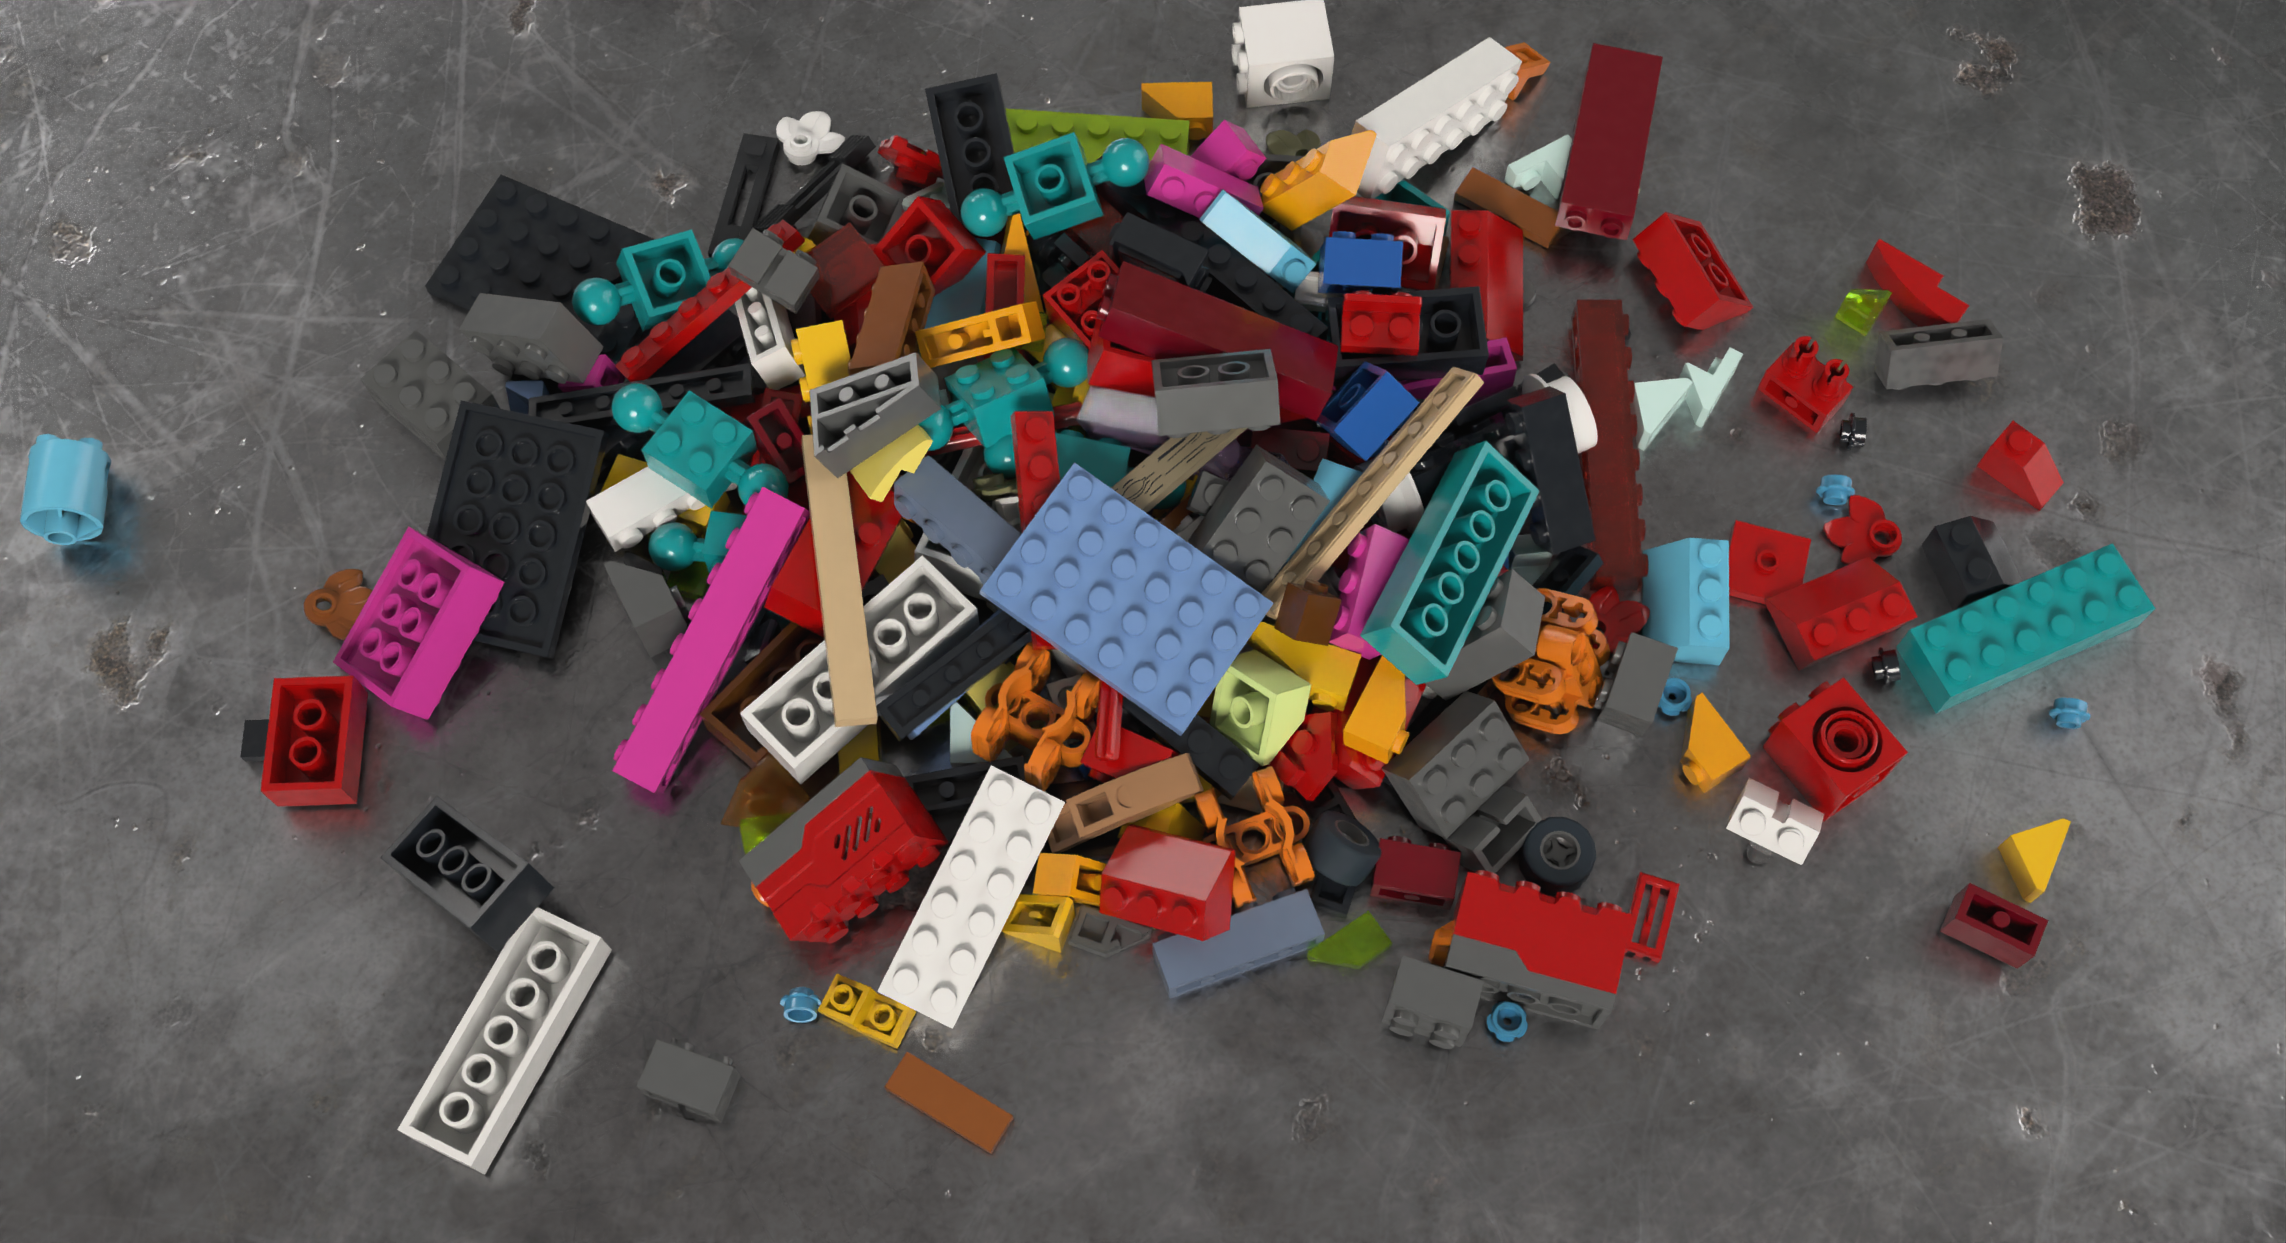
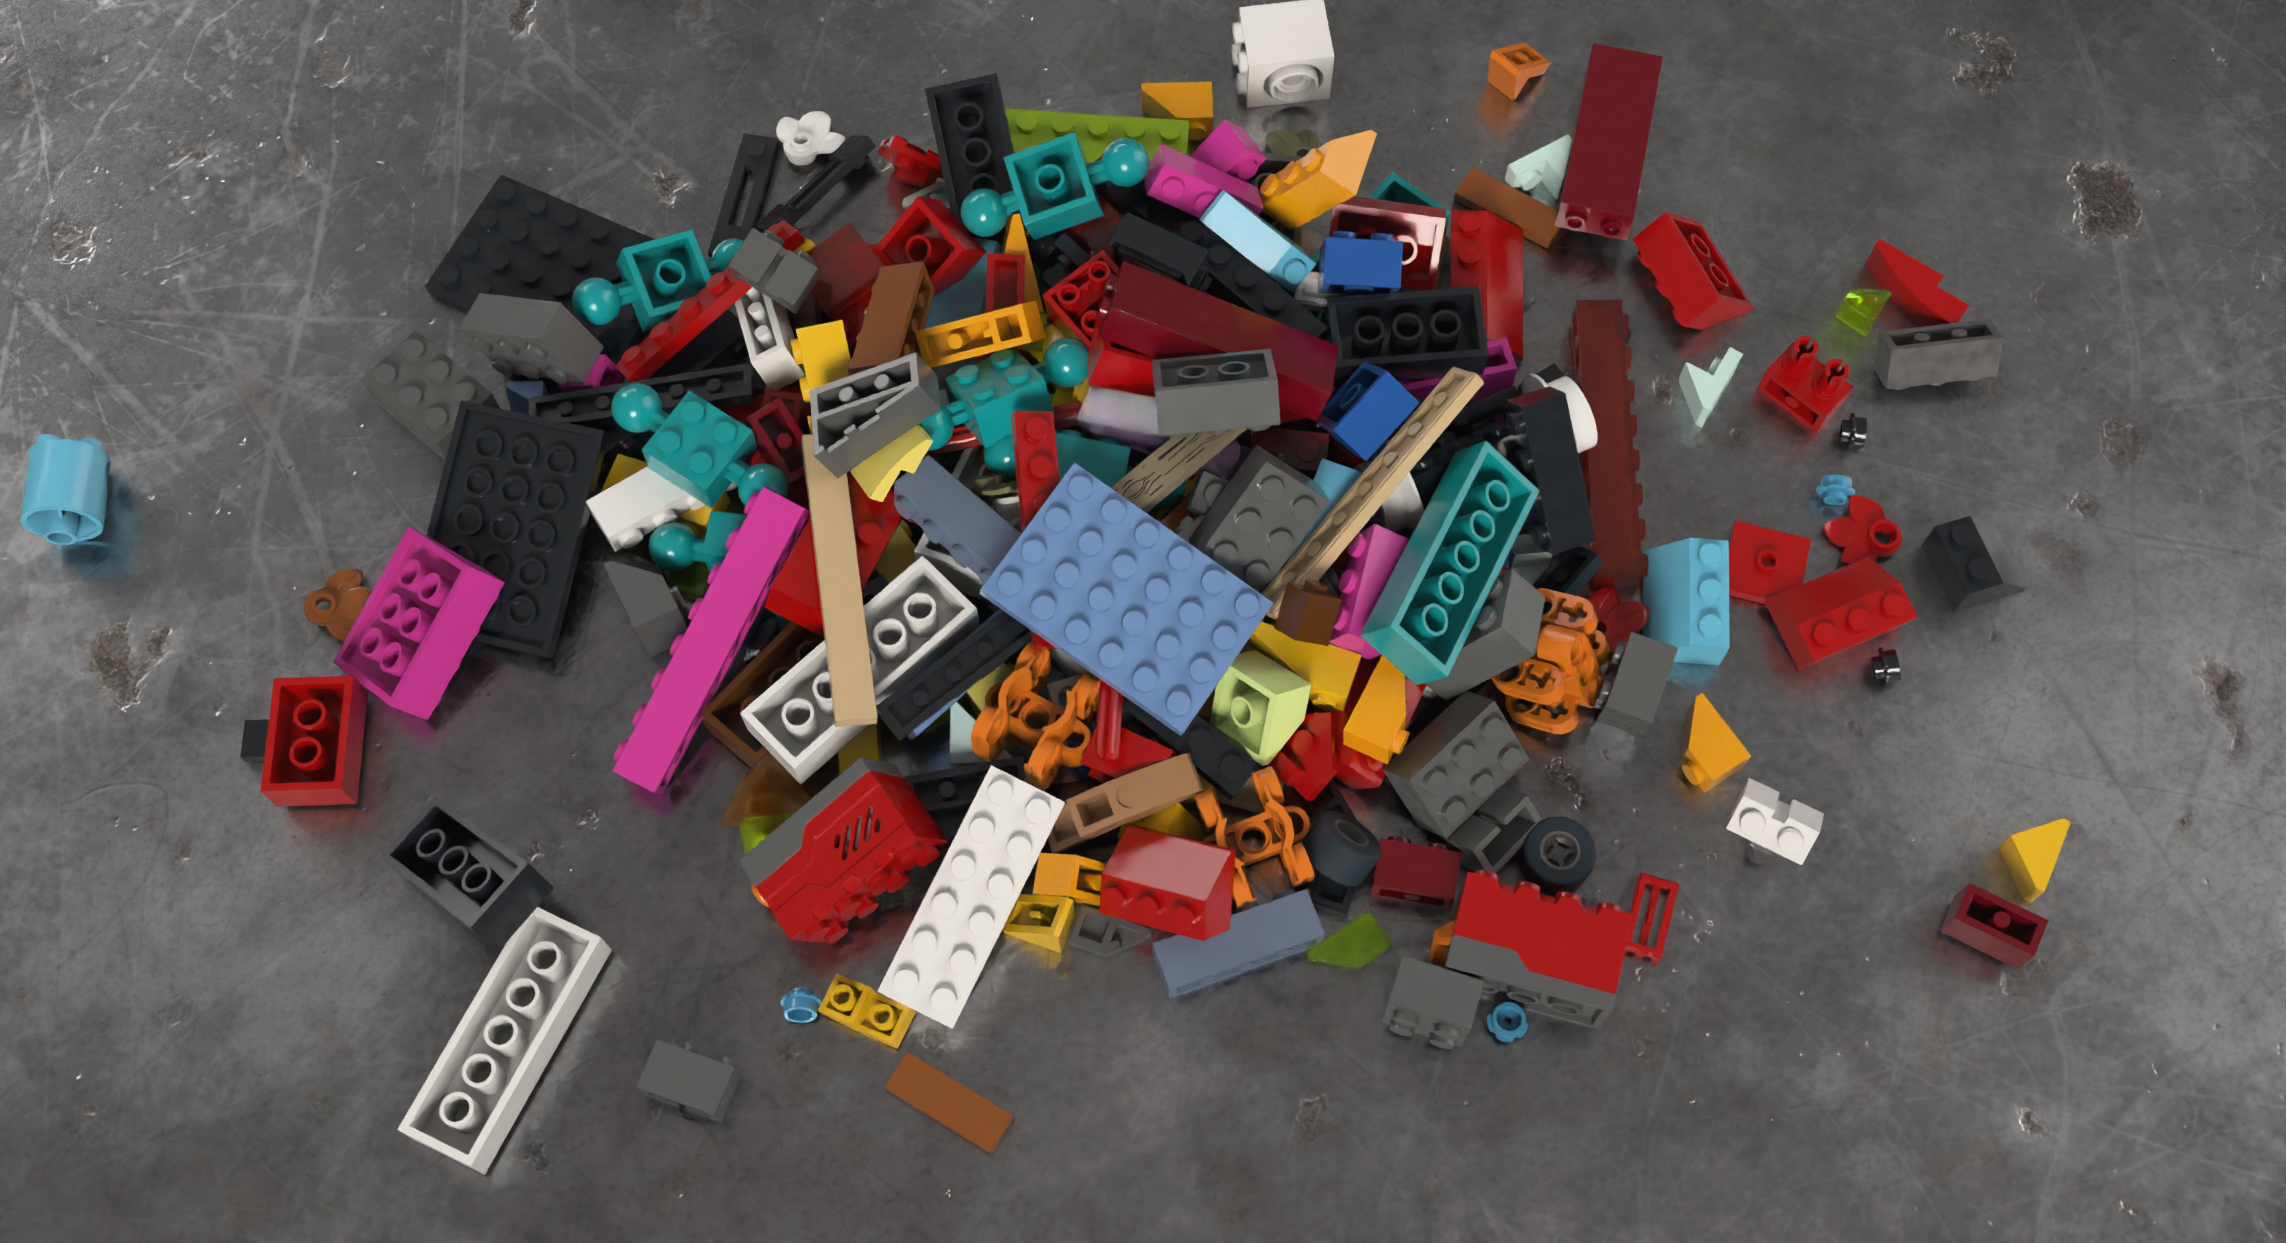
(862, 202): dark grey brick -> none
(1380, 323): red bracket -> none
(1436, 114): white brick -> none
(1655, 405): light aqua slope -> none
(1683, 697): dark azure plate -> none
(1833, 747): red brick -> none
(2022, 465): red slope -> none
(2024, 628): teal brick -> none
(2069, 712): dark azure plate -> none

